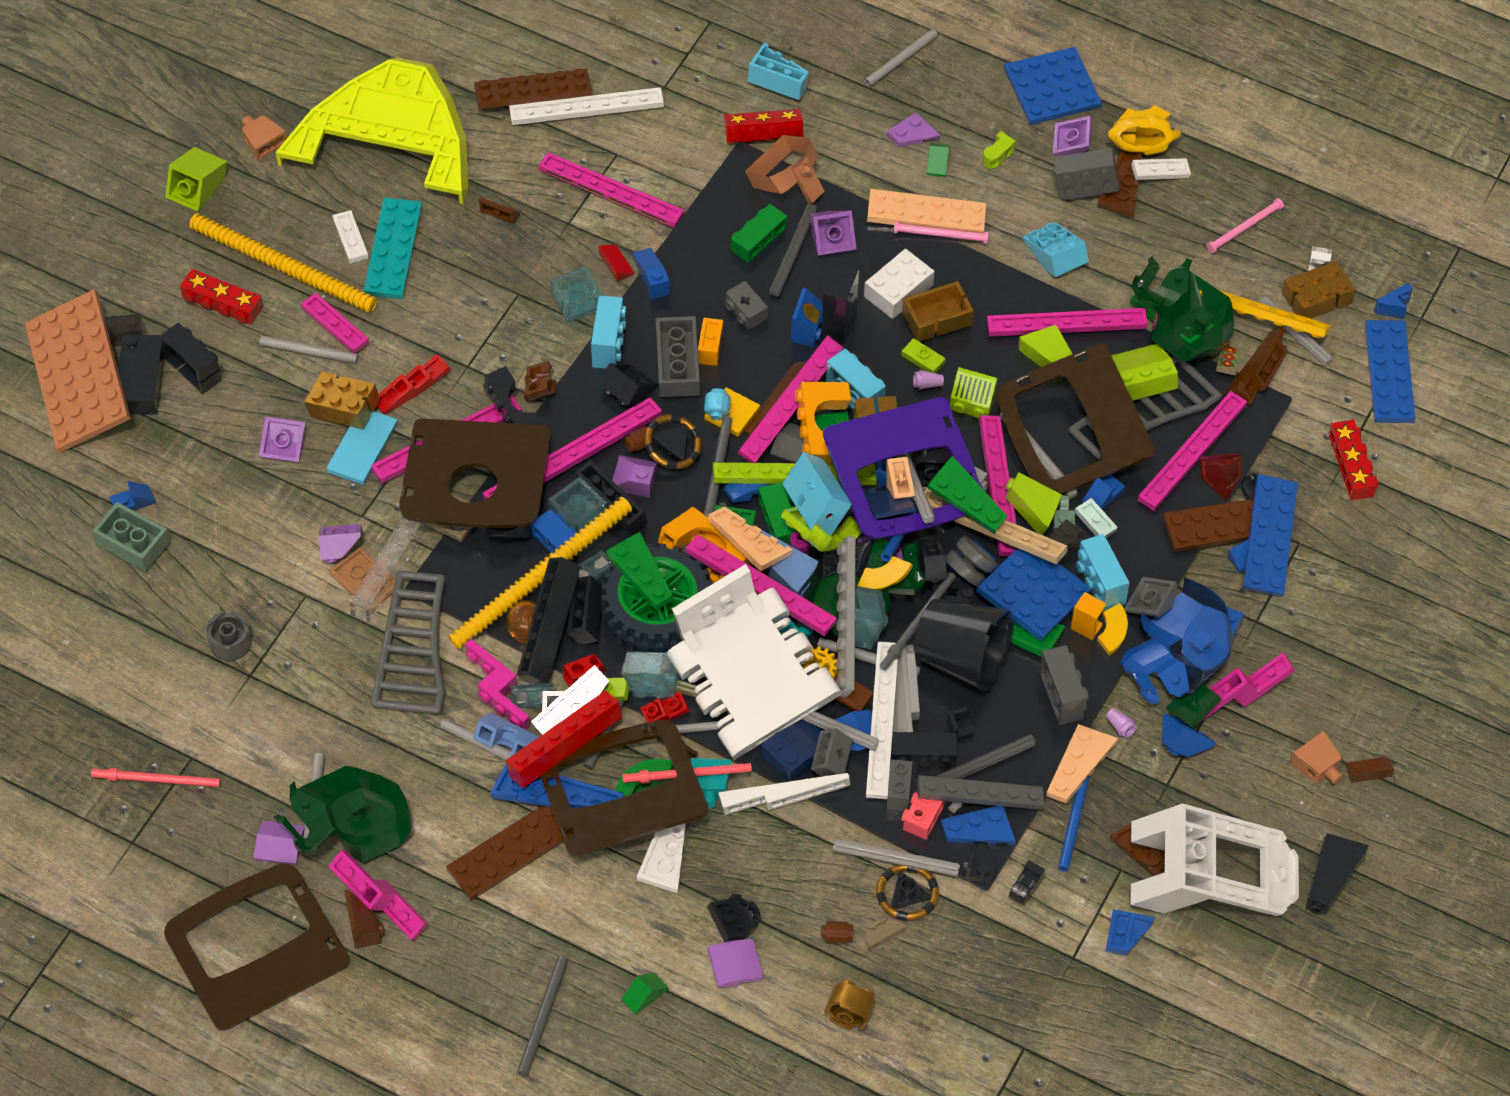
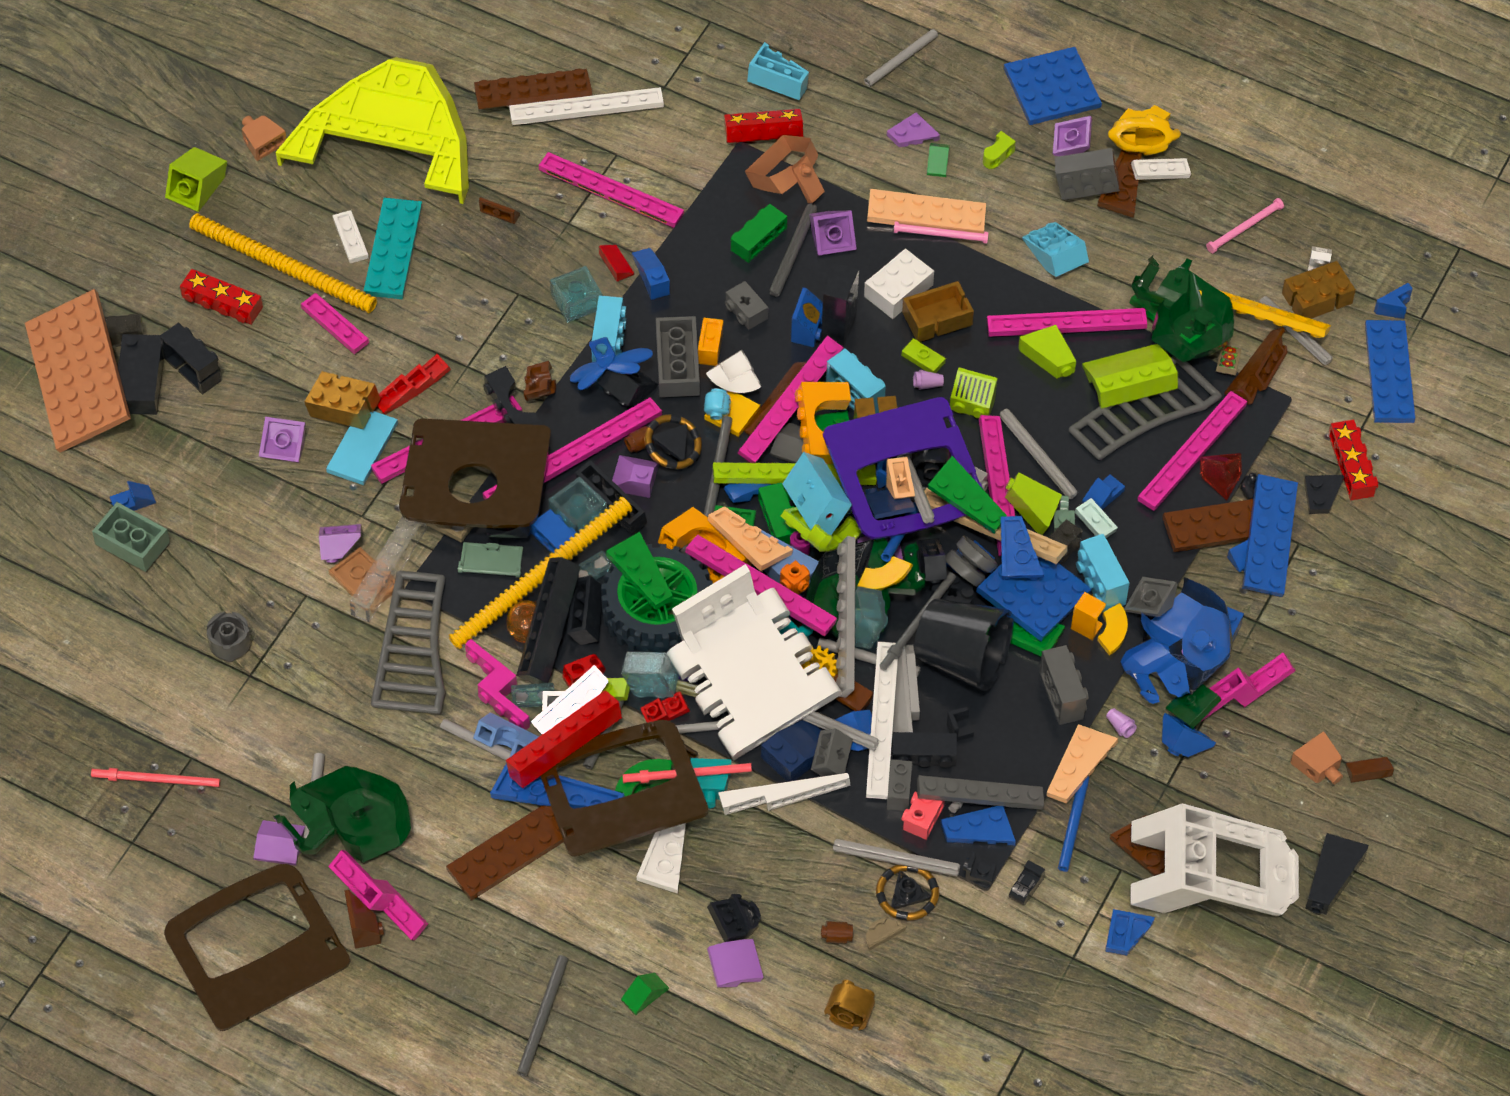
(308, 349): light grey piece -> none
(478, 559): none -> sand green door
(622, 363): none -> blue piece
(735, 374): none -> white brick
(795, 577): none -> orange brick
(990, 758): dark grey axle -> none
(1018, 554): none -> blue wing
(1107, 405): dark brown door -> none
(1321, 492): none -> black wing

